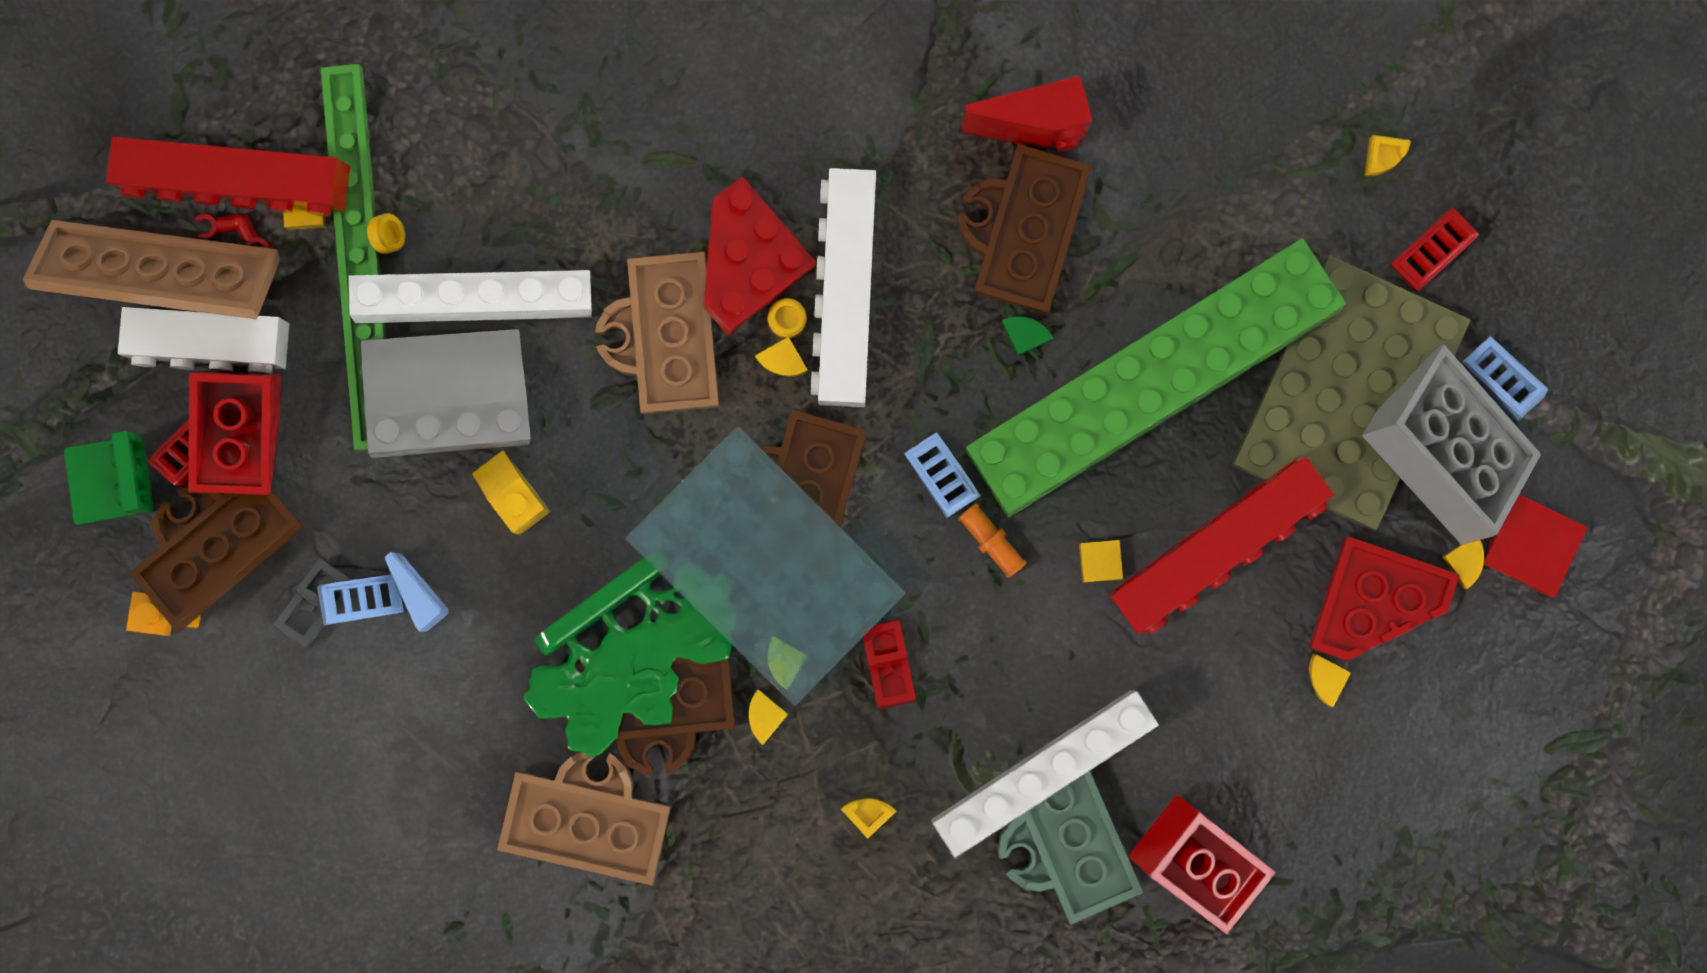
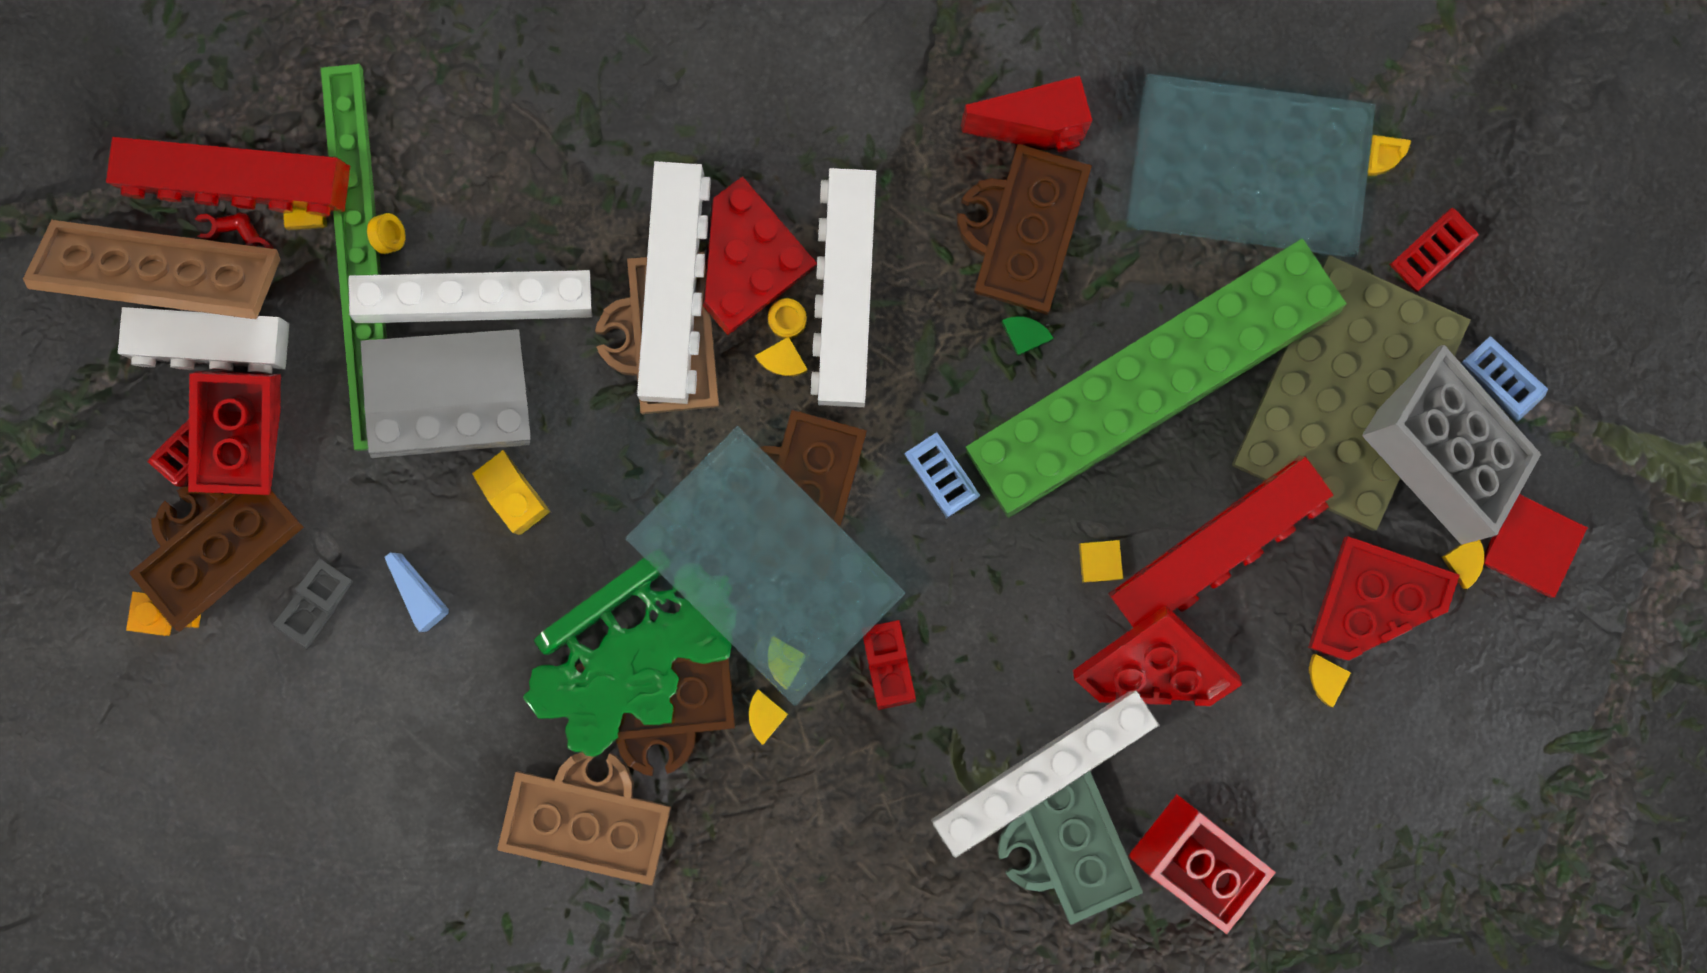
(109, 479): green bracket -> none
(328, 604): light blue slope -> none
(672, 282): none -> white brick
(868, 814): yellow tile -> none
(992, 540): orange pin -> none
(1161, 663): none -> red plate
(1250, 165): none -> clear light blue plate

